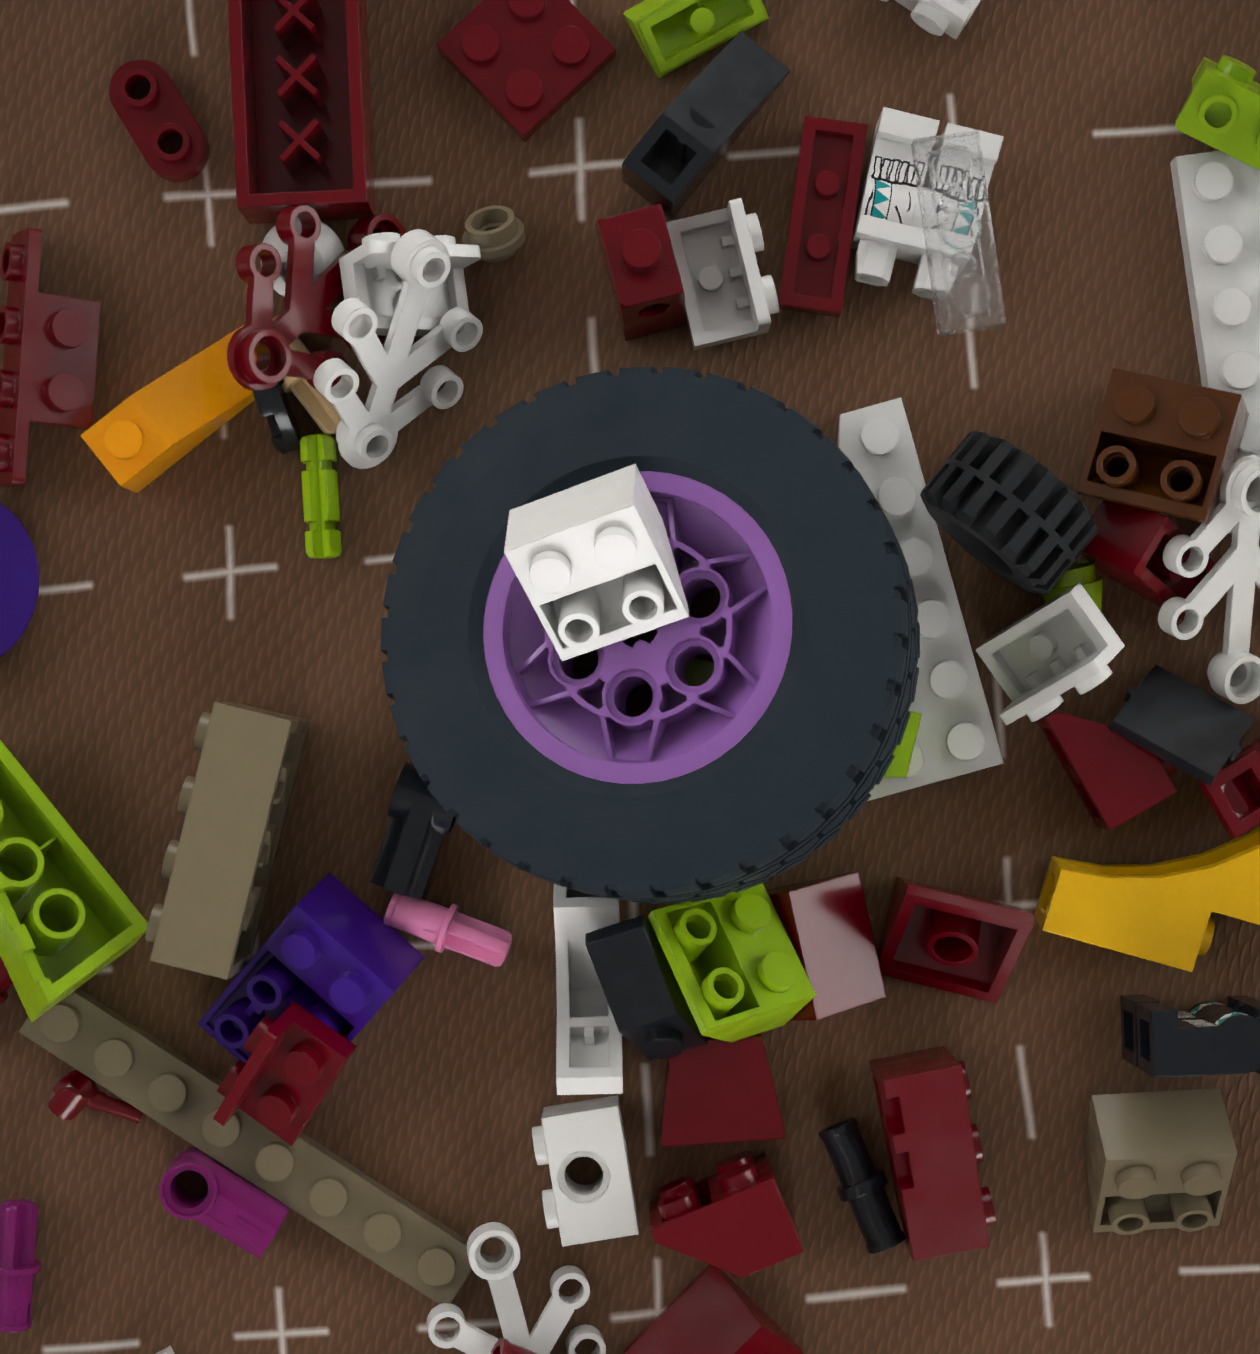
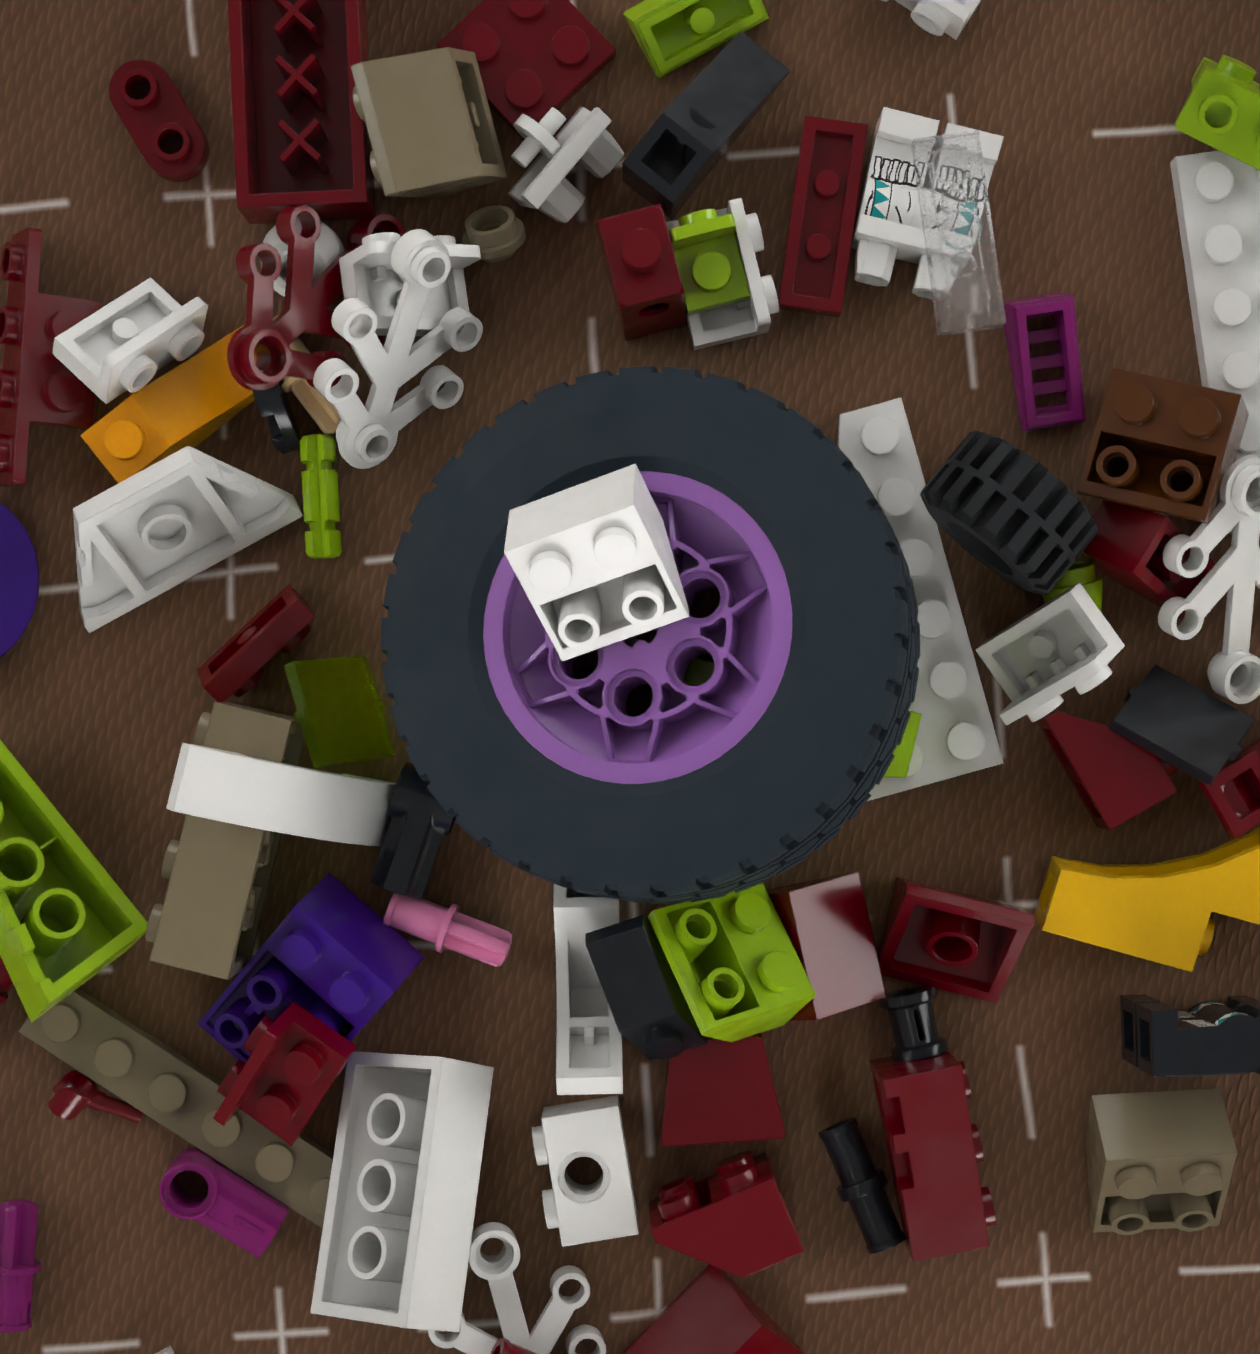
(131, 340): none -> white bracket
(168, 529): none -> white wing
(240, 660): none -> dark red plate
(280, 797): none -> white slope
(339, 710): none -> clear neon green piece
(403, 1191): none -> white slope
(428, 123): none -> dark tan slope
(581, 140): none -> white hips
(709, 261): none -> lime bracket
(913, 1023): none -> black bush
(1065, 334): none -> magenta slope

